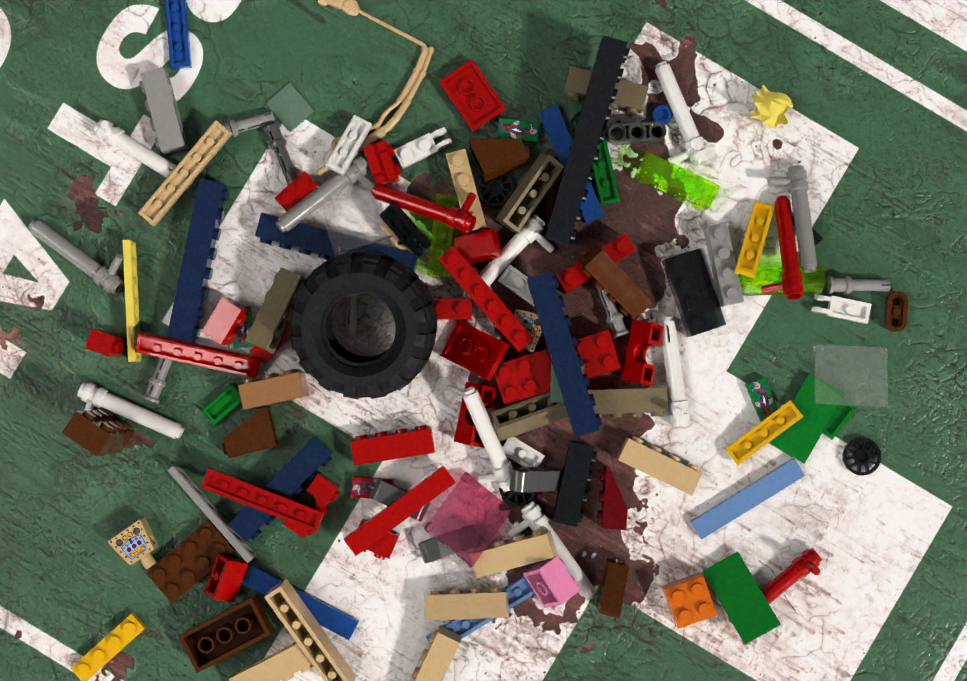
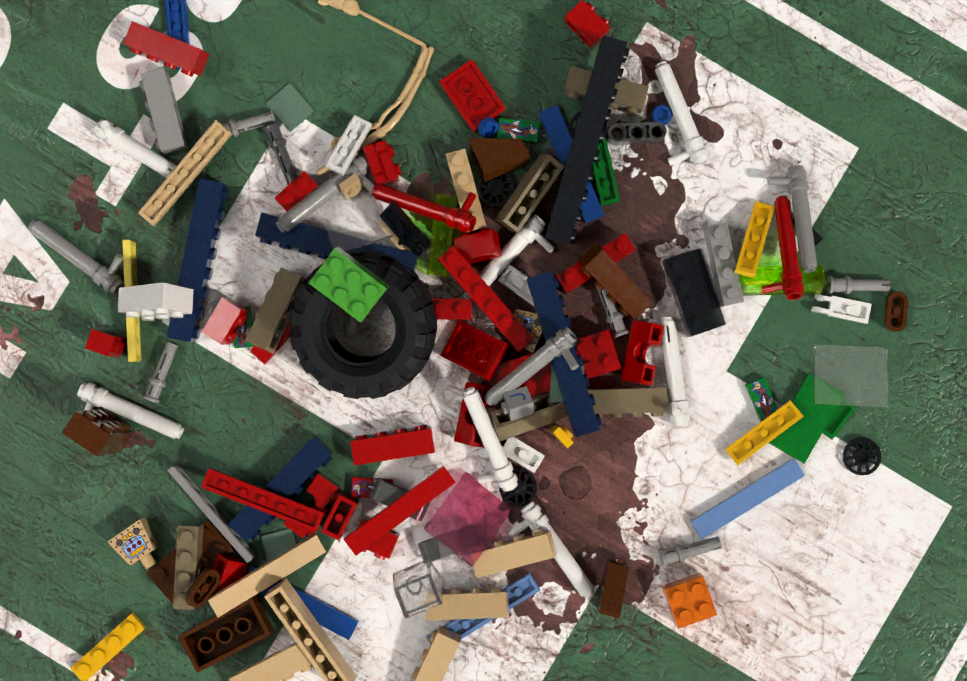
(155, 301): none -> white piece
(165, 48): none -> red brick
(187, 561): none -> dark tan brick
(197, 354): red tile -> none
(202, 588): none -> reddish brown plate
(222, 404): green tile -> none
(252, 435): reddish brown slope -> none
(266, 575): none -> tan tile
(273, 389): medium nougat brick -> none
(278, 543): none -> sand green window
(340, 516): none -> red brick
(349, 284): none -> bright green brick
(350, 187): none -> tan plate
(418, 588): none -> clear slope
(421, 148): white hinge -> none
(488, 127): none -> blue tile
(517, 403): none -> light grey brick
(535, 479): dark grey beam -> none
(551, 582): bright pink brick -> none
(553, 348): none -> light grey cylinder
(562, 434): none -> yellow plate
(573, 484): black brick -> none
(587, 24): none -> red brick
(613, 508): dark red slope -> none
(659, 466): tan brick -> none
(676, 181): clear neon green brick -> none
(680, 552): none -> light grey pin
(741, 598): green tile -> none
(771, 107): light yellow hair -> none
(799, 568): red cylinder -> none

